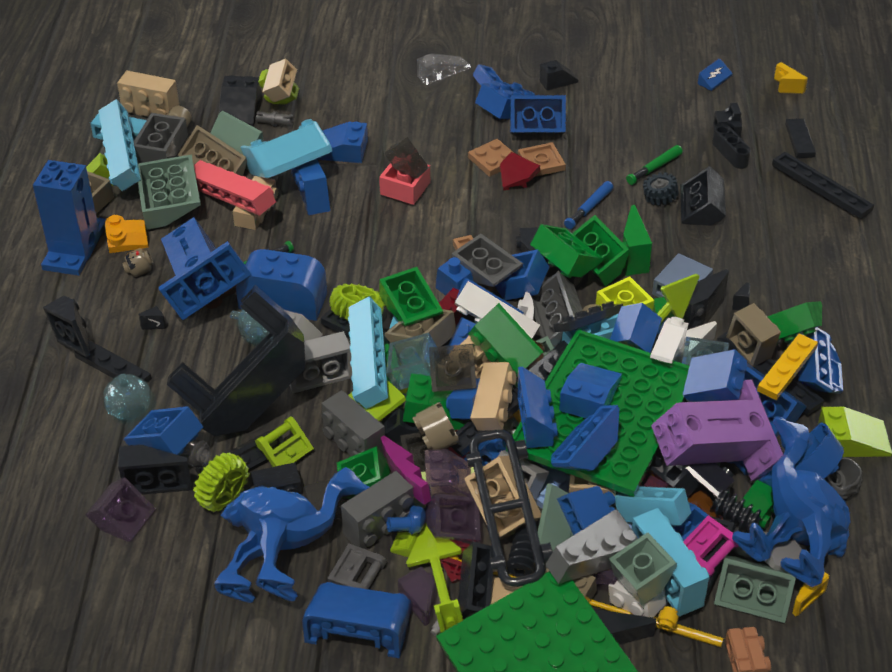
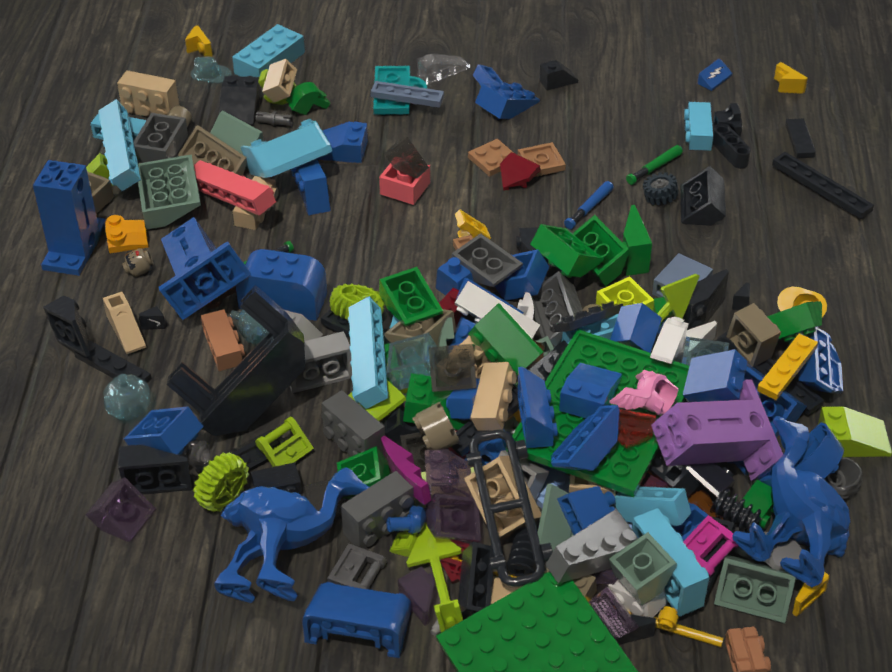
(123, 322): none -> tan slope
(198, 42): none -> yellow slope
(208, 70): none -> clear light blue piece
(222, 339): none -> nougat brick
(269, 48): none -> medium azure brick
(306, 95): none -> green brick
(394, 75): none -> teal plate
(407, 94): none -> sand blue plate
(446, 333): none -> sand green slope
(470, 226): none -> yellow slope
(537, 113): blue brick -> none
(613, 613): none -> clear purple slope
(634, 427): none -> clear red slope
(652, 393): none -> bright pink helmet
(698, 126): none -> medium azure brick
(795, 296): none -> yellow piece

